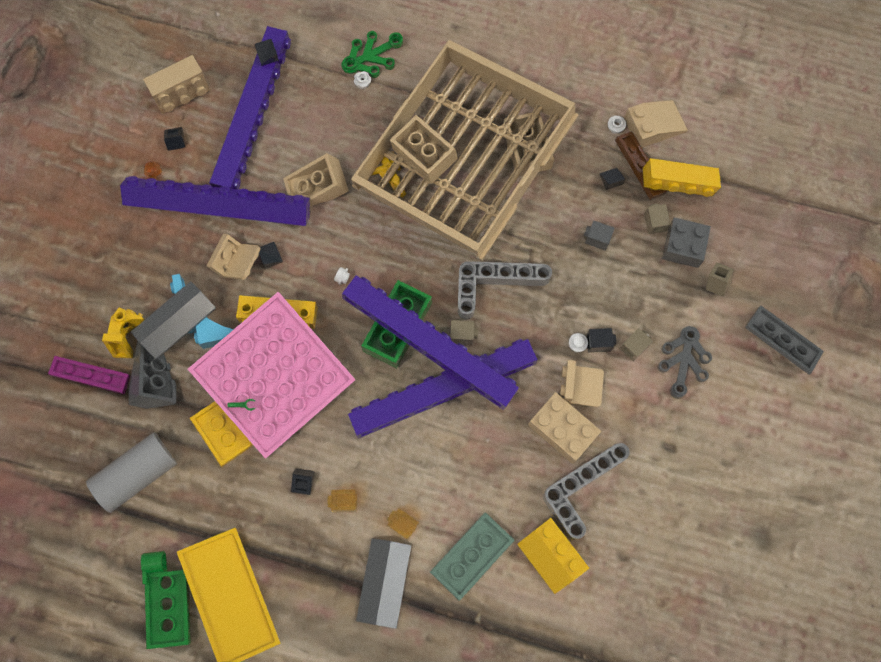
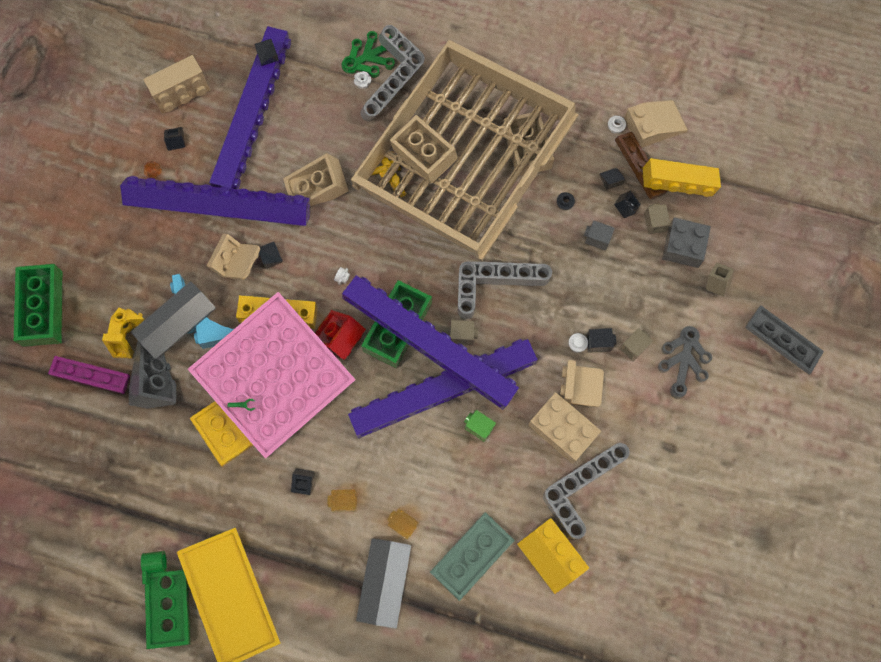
(38, 305): none -> green brick
(130, 473): light grey brick -> none
(340, 333): none -> red slope
(396, 77): none -> light grey beam
(479, 425): none -> bright green brick
(561, 204): none -> black plate
(627, 204): none -> black slope

